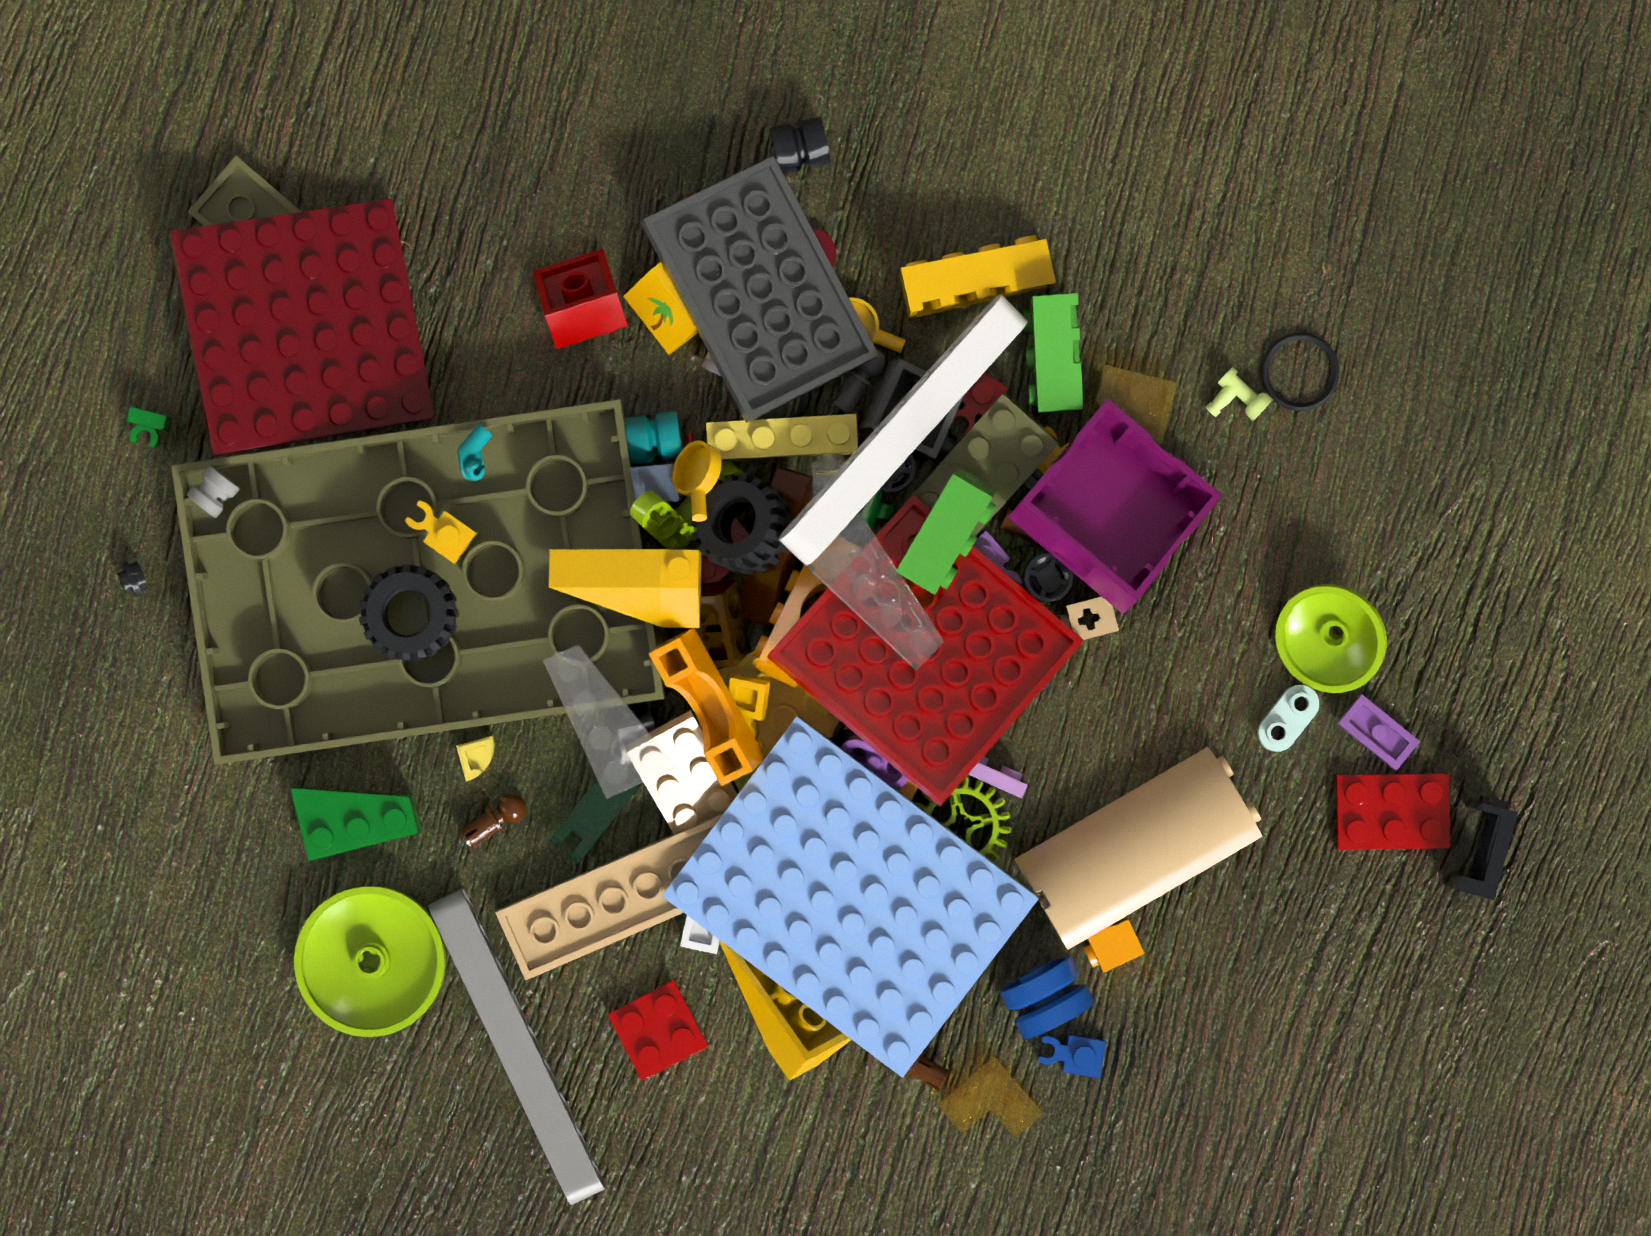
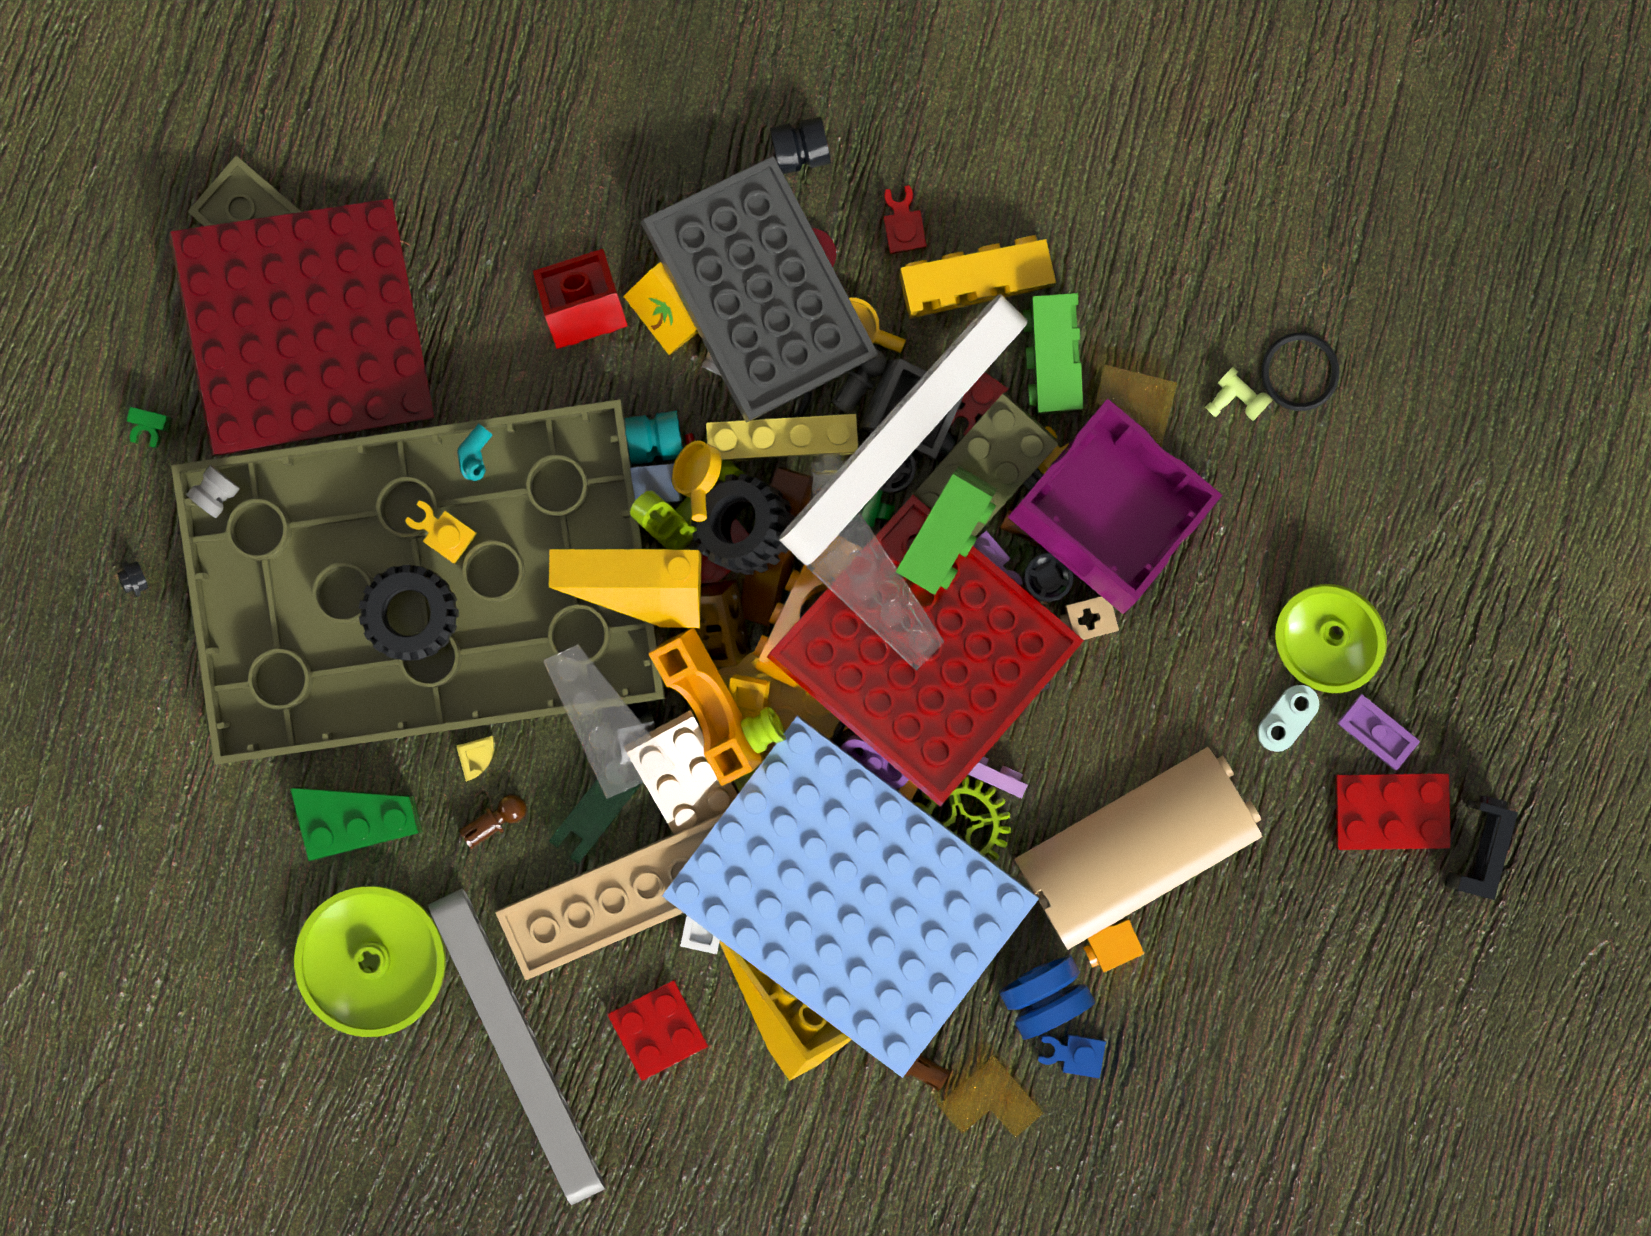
(763, 729): none -> lime wheel
(904, 228): none -> red plate

